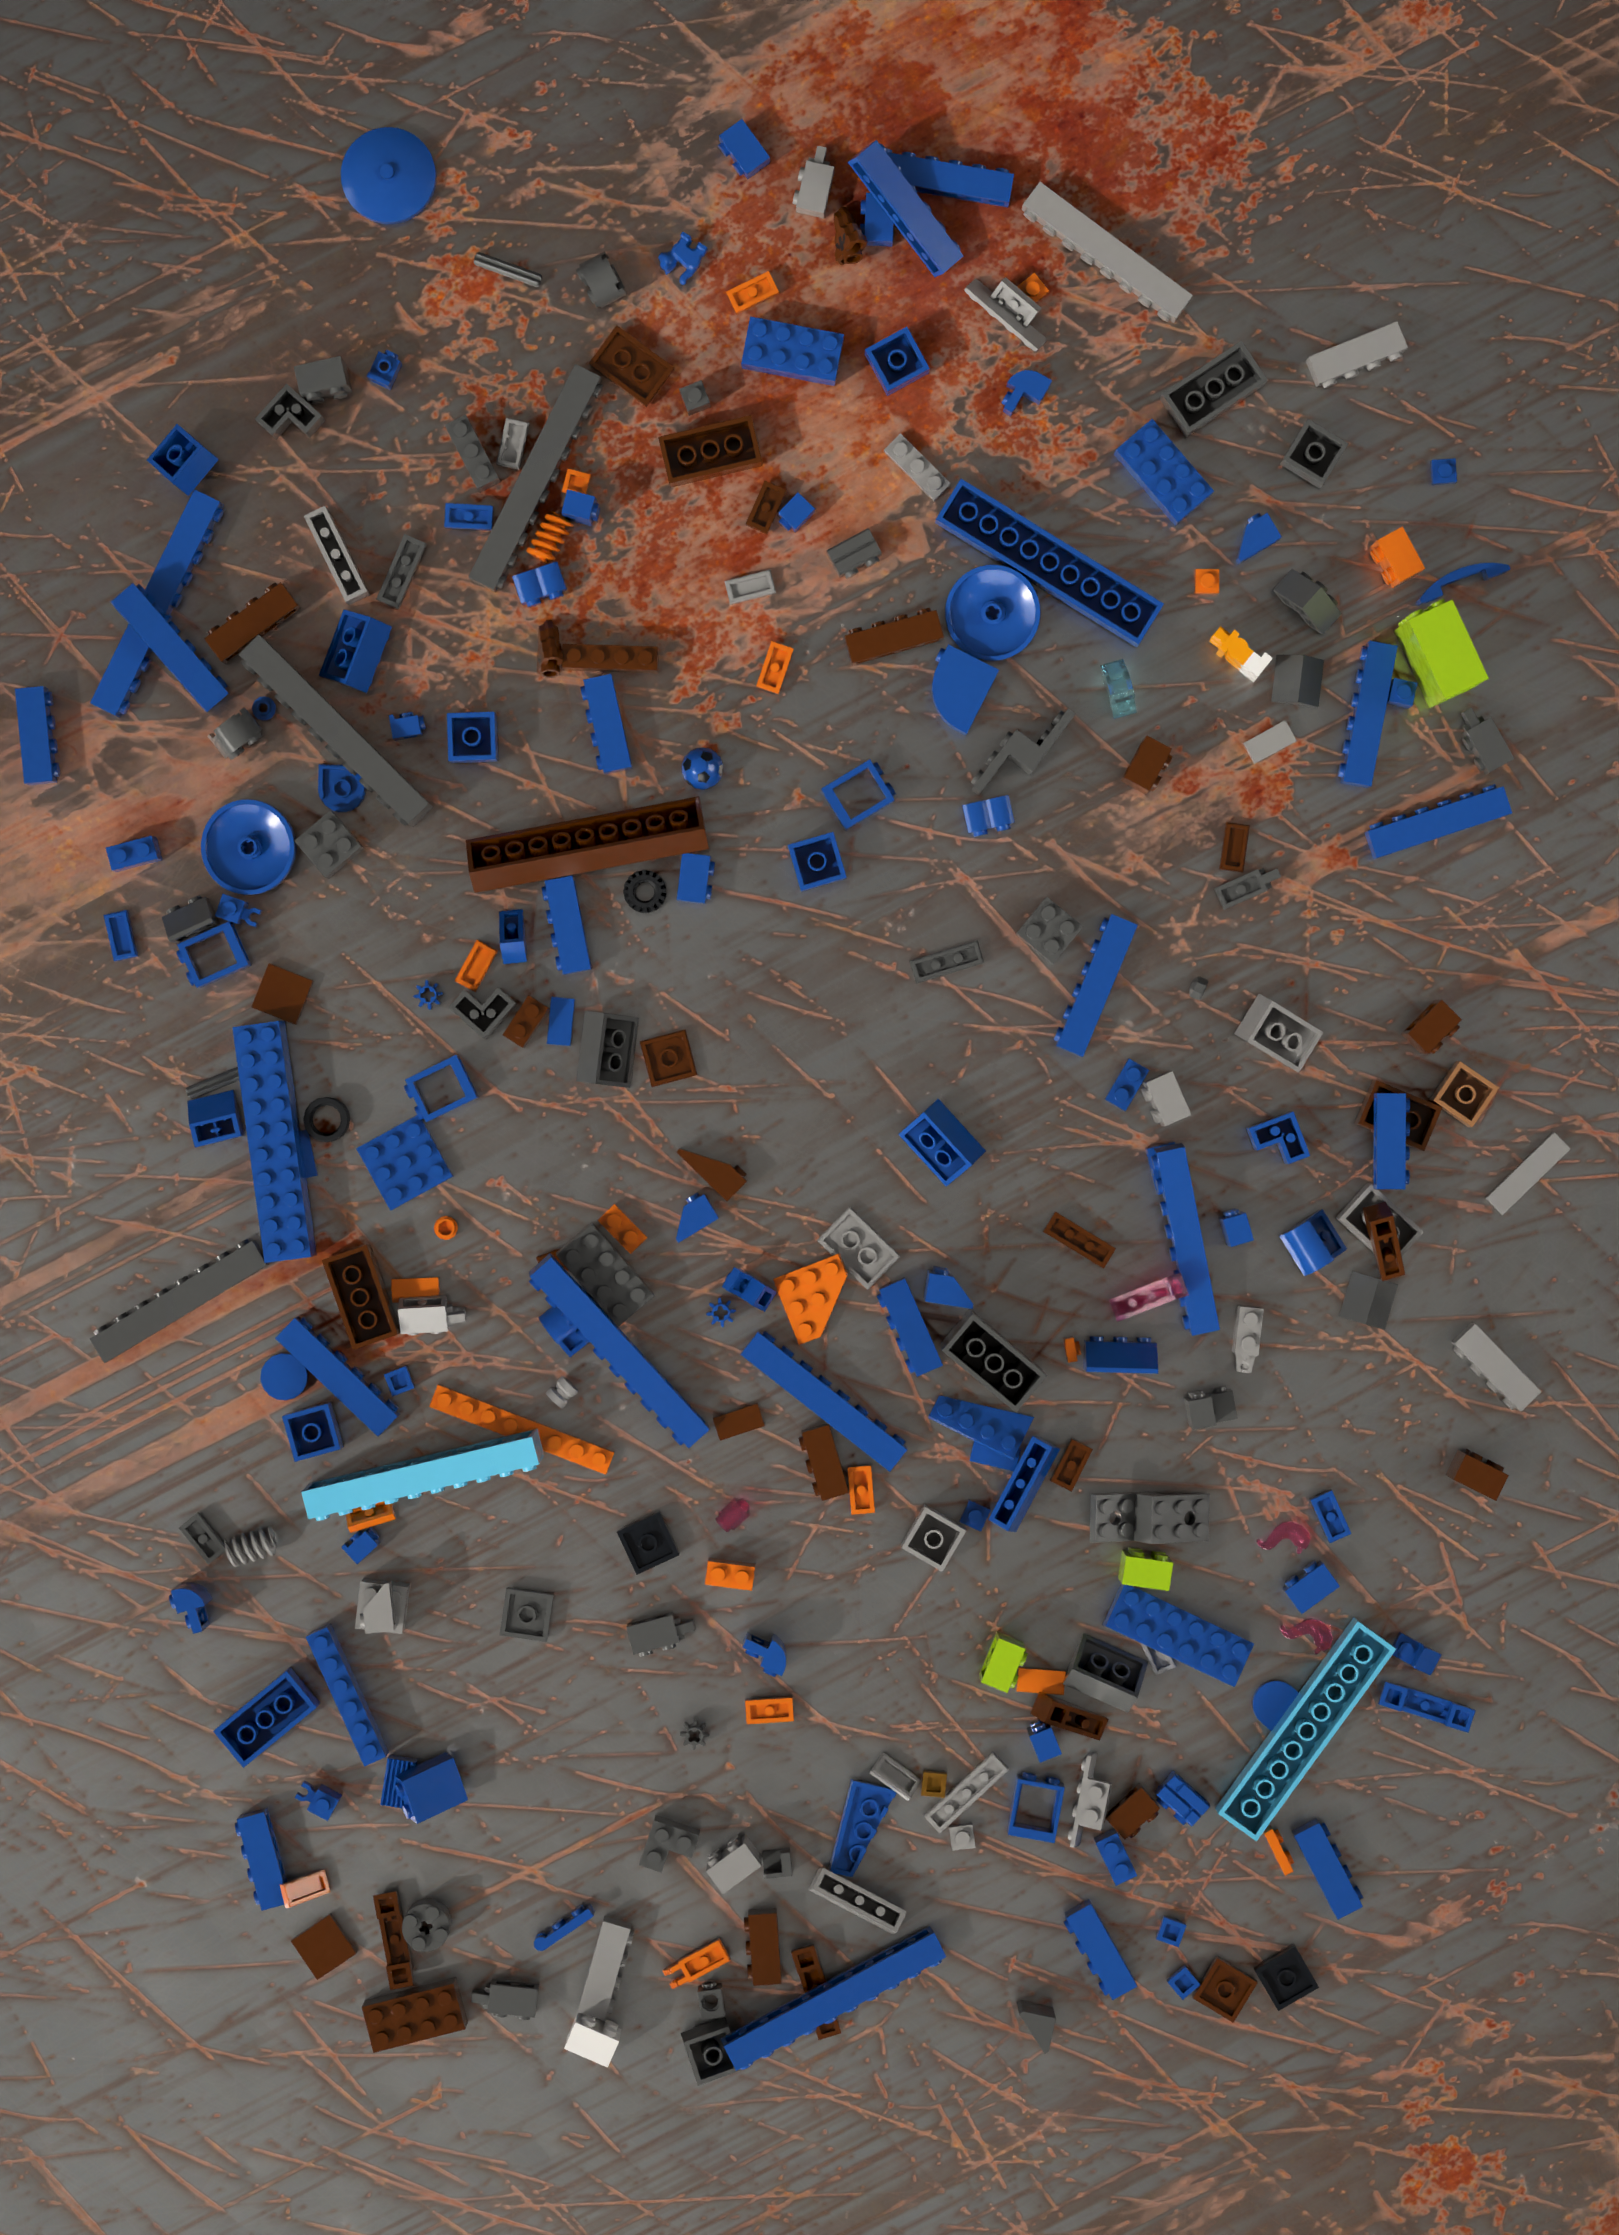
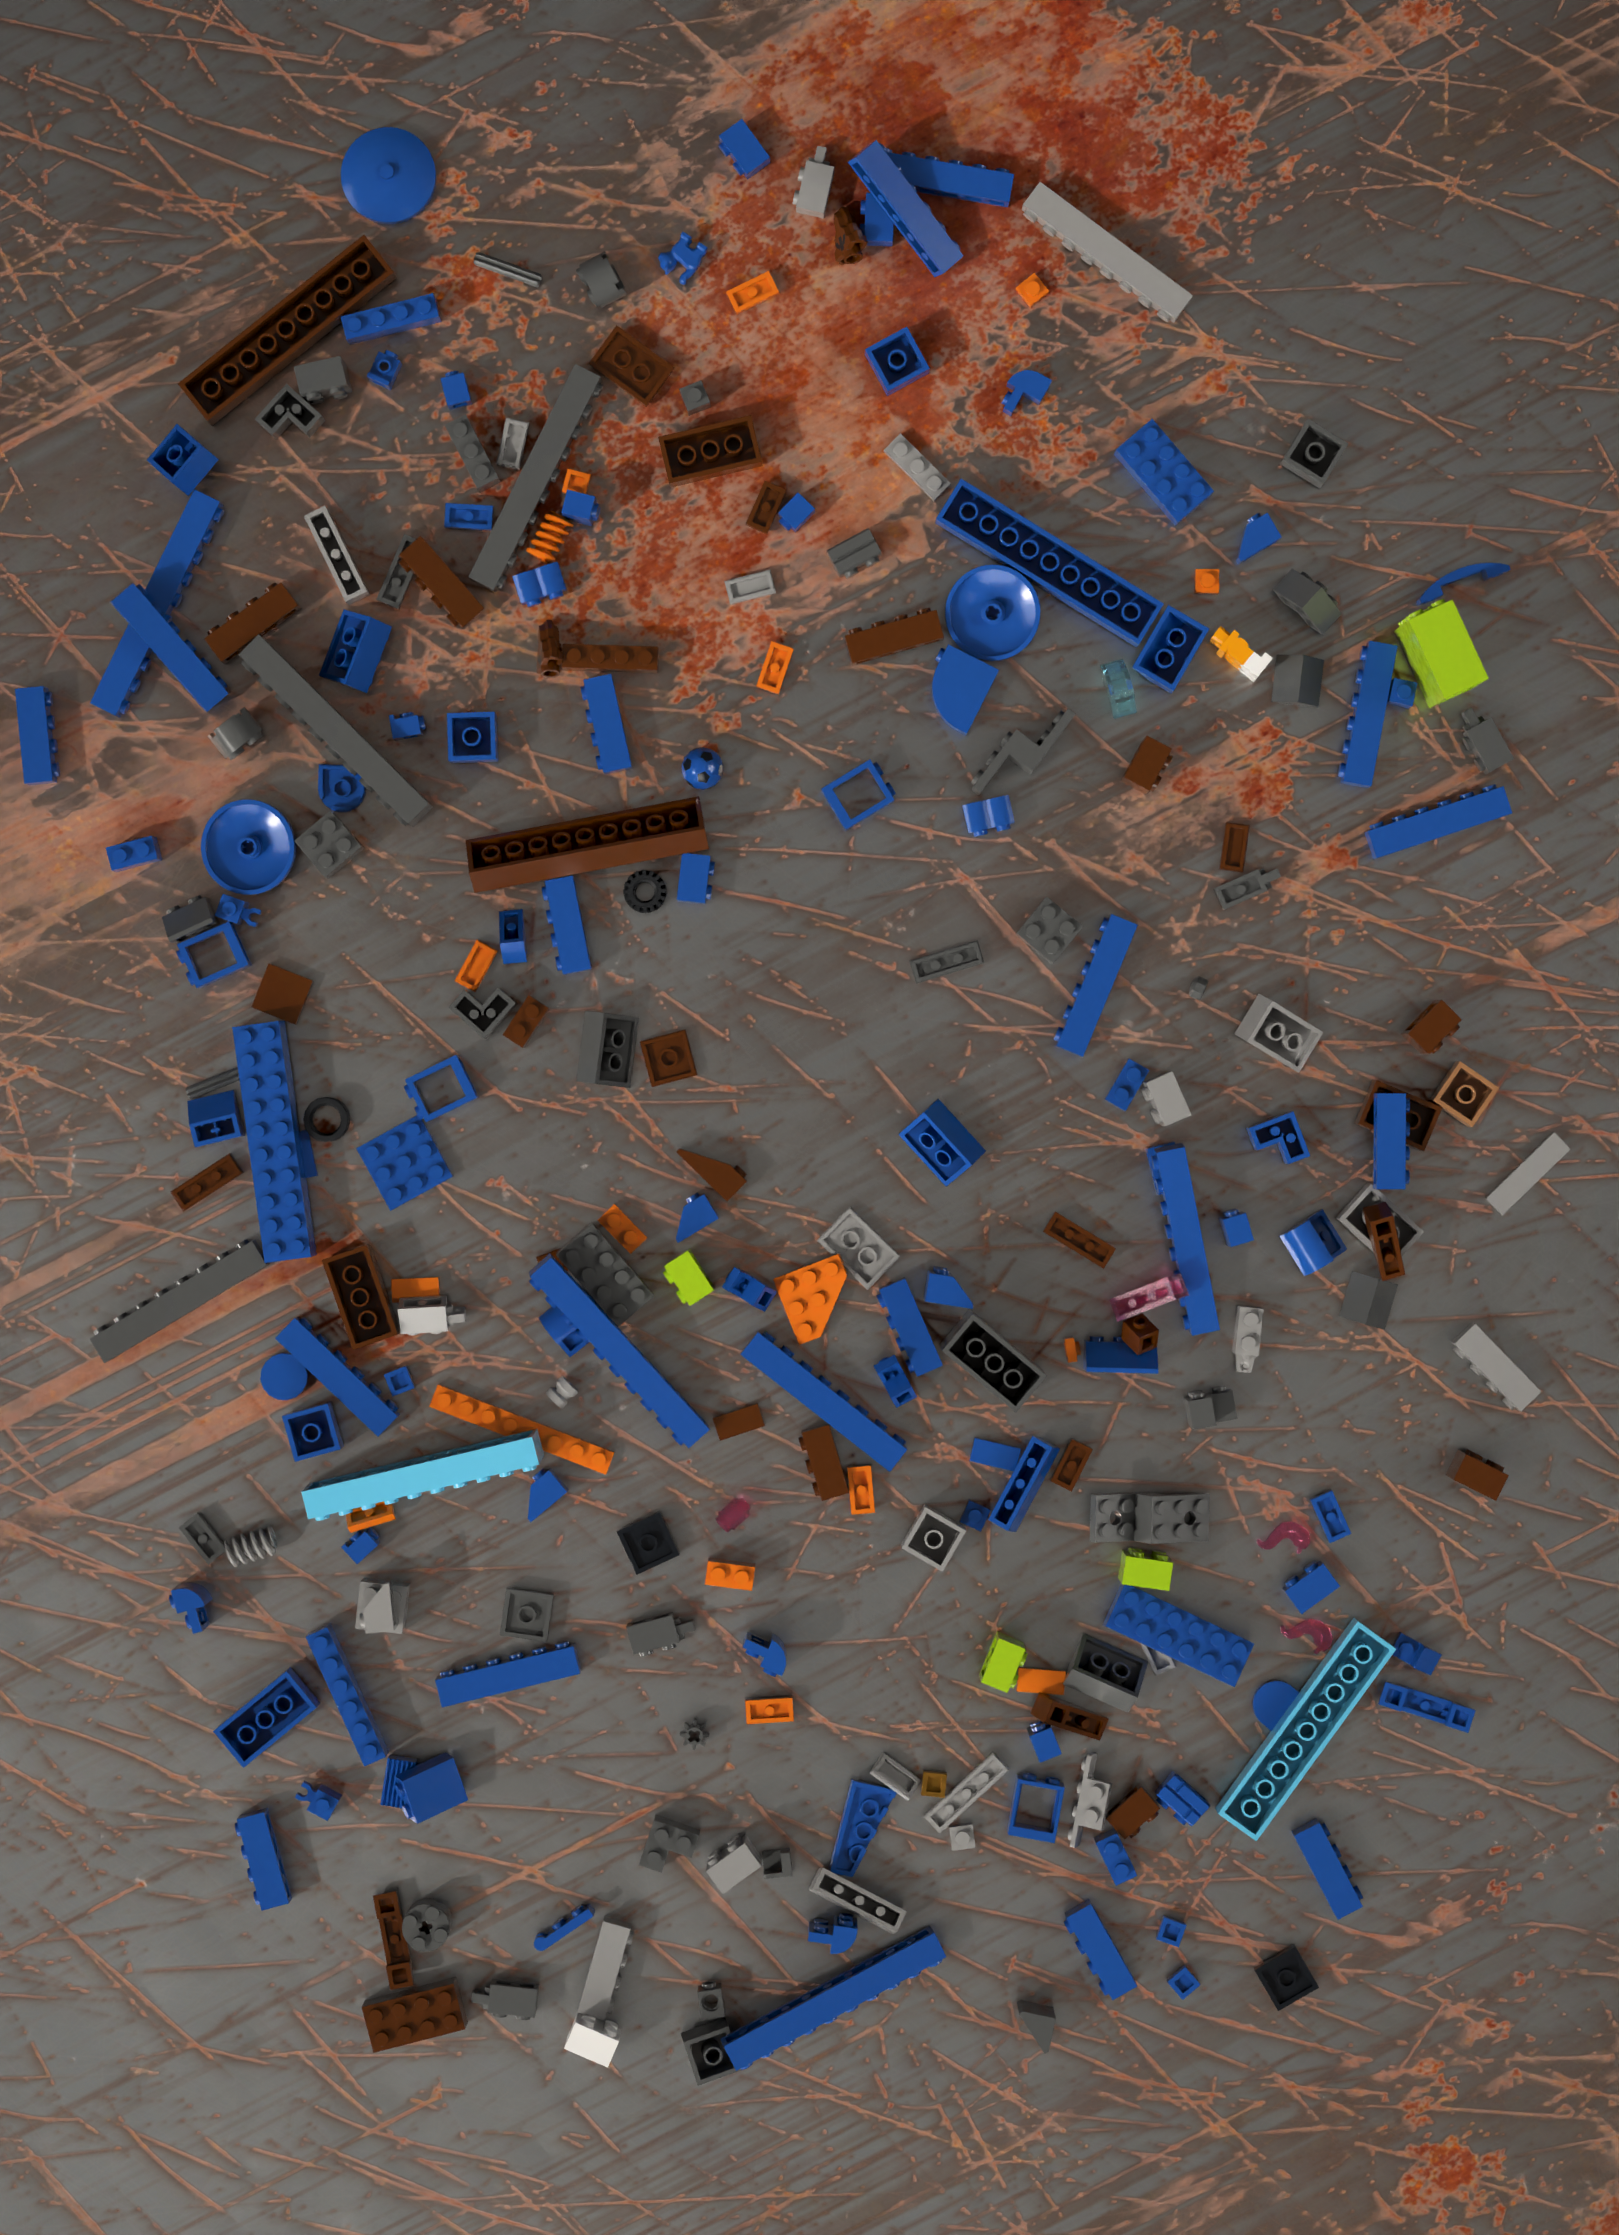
(120, 935): blue tile -> none
(207, 1182): none -> reddish brown tile
(271, 708): blue plate -> none
(287, 330): none -> reddish brown brick
(305, 1888): orange tile -> none
(324, 1946): reddish brown tile -> none
(391, 319): none -> blue brick
(423, 990): blue gear -> none
(441, 582): none -> reddish brown brick
(446, 1227): orange plate -> none
(456, 390): none -> blue brick
(508, 1674): none -> blue brick
(544, 1492): none -> blue slope
(560, 1021): blue tile -> none
(688, 1277): none -> lime brick
(698, 1963): orange hinge -> none
(717, 1317): blue gear -> none
(763, 1947): reddish brown brick -> none
(792, 351): blue brick -> none
(811, 1976): reddish brown slope -> none
(817, 861): blue brick -> none
(839, 1934): none -> blue brick
(895, 1381): none -> blue brick
(986, 1425): blue wing -> none
(1011, 308): light grey bracket -> none
(1140, 1334): none -> reddish brown brick
(1170, 649): none -> blue slope
(1213, 389): dark grey brick -> none
(1224, 1989): reddish brown plate -> none
(1269, 742): light grey tile -> none
(1284, 1858): orange plate -> none
(1356, 354): light grey brick -> none
(1396, 557): orange brick -> none
(1443, 471): blue plate -> none

